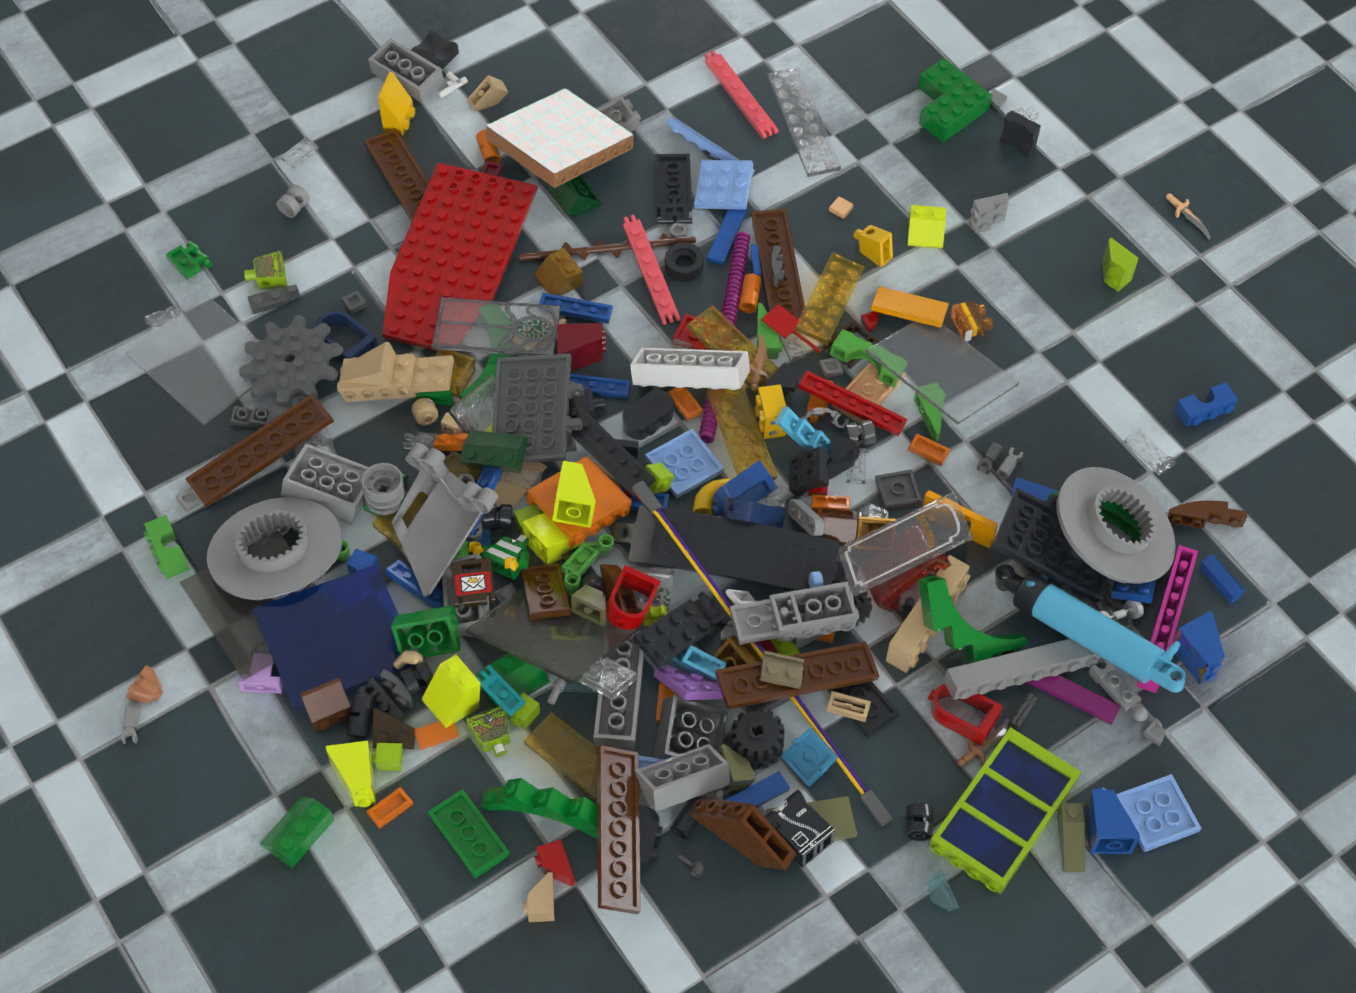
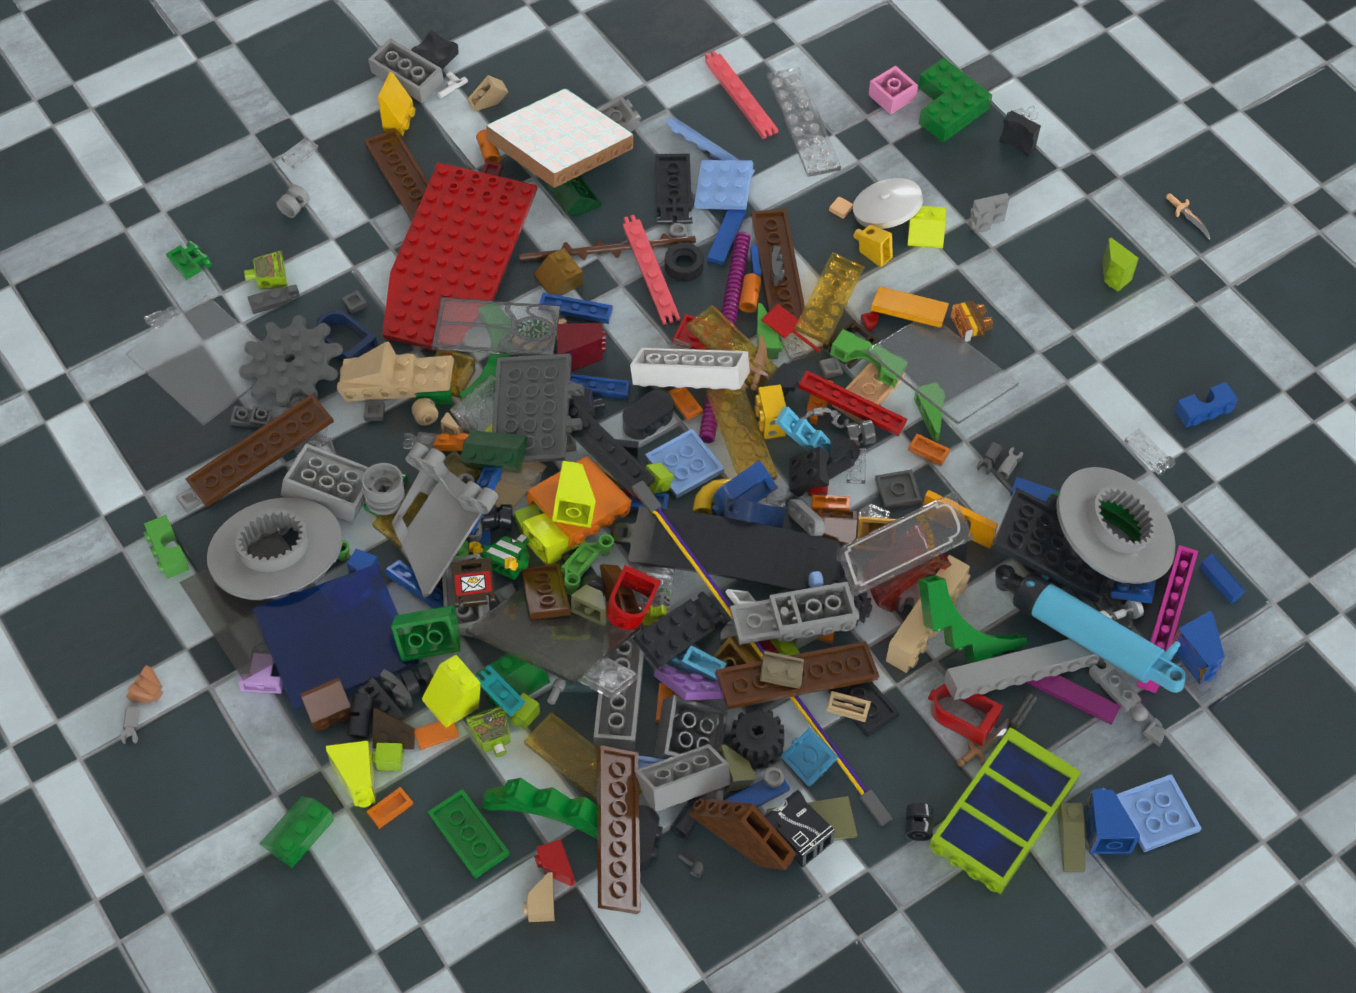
(374, 411): none -> dark grey plate
(408, 657): tan arm -> none
(773, 777): none -> light grey tile
(888, 203): none -> white dish
(893, 90): none -> bright pink brick
(941, 892): clear light blue tile -> none
(998, 99): light grey tile -> none
(1199, 512): reddish brown slope -> none

